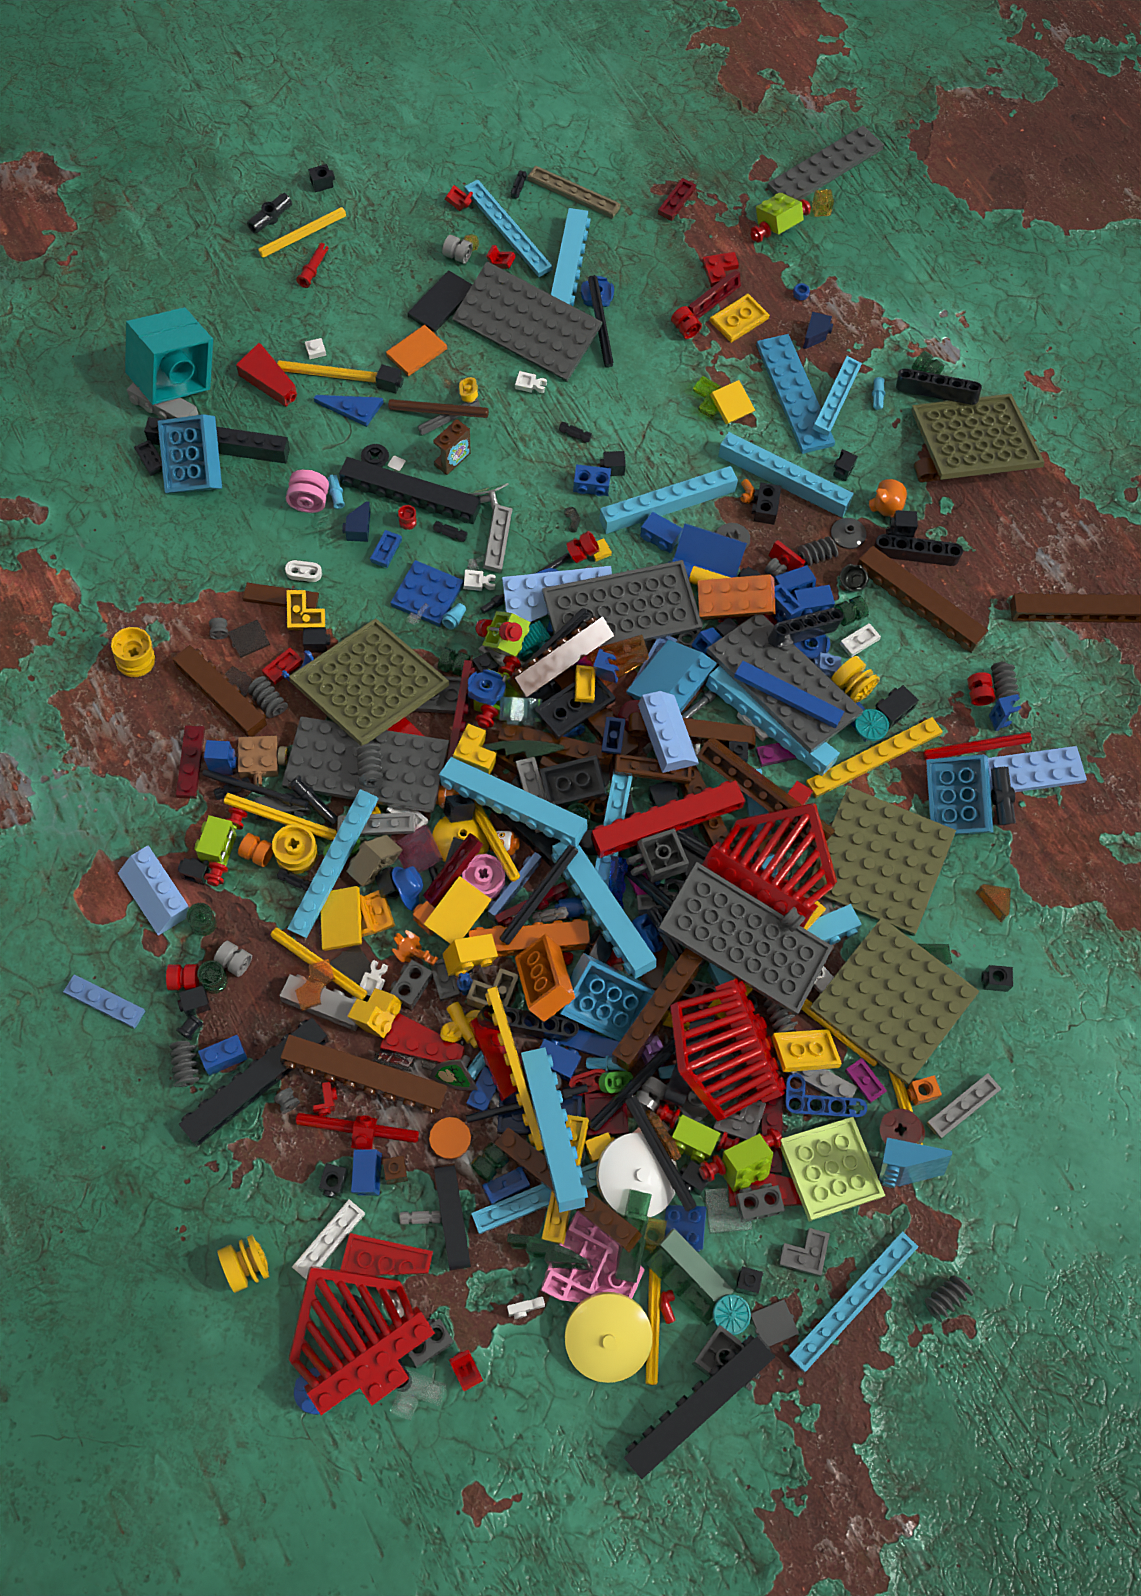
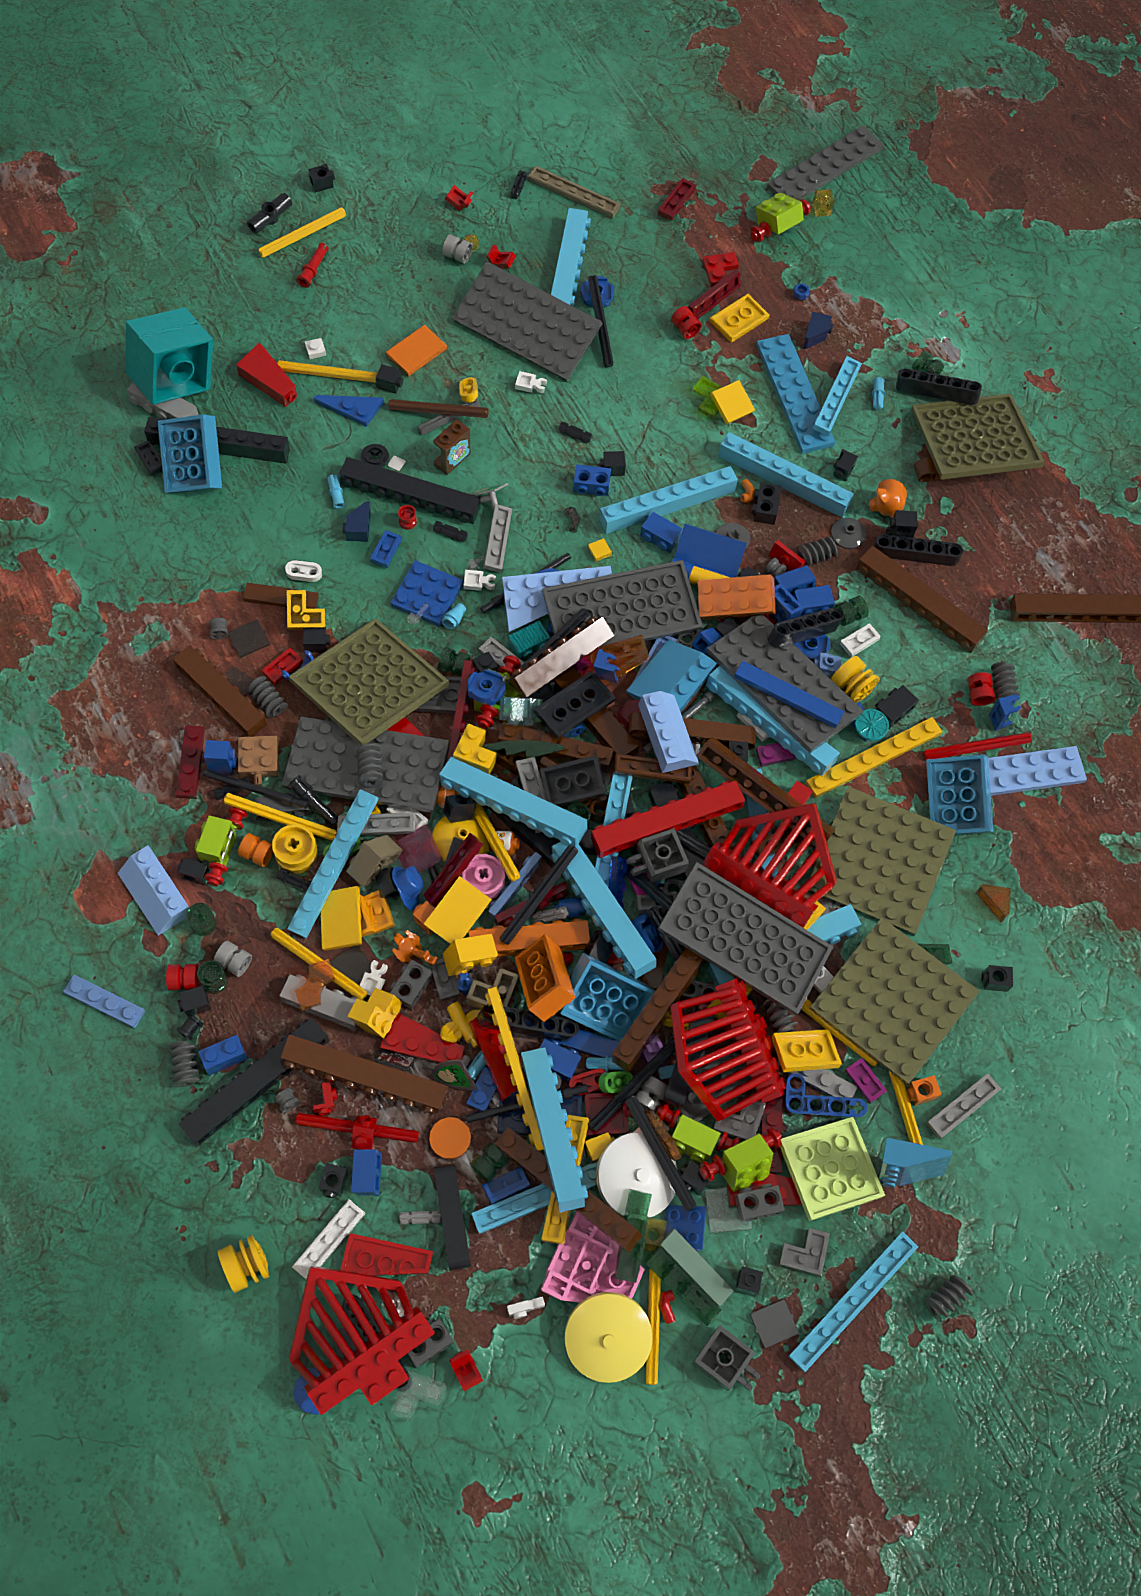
(133, 651): yellow wheel -> none
(282, 755): dark tan tile -> none
(307, 491): bright pink wheel -> none
(395, 1170): reddish brown brick -> none
(440, 301): black tile -> none
(503, 633): lime brick -> none
(508, 228): medium azure plate -> none
(554, 1254): clear green slope -> none
(582, 547): red wheel -> none
(584, 684): yellow tile -> none
(613, 735): dark blue slope -> none
(699, 1406): black brick -> none
(732, 1313): teal wheel -> none
(792, 919): dark grey wheel -> none
(854, 578): pearl dark grey hair -> none
(898, 1118): dark red brick -> none
(1003, 795): black piece -> none

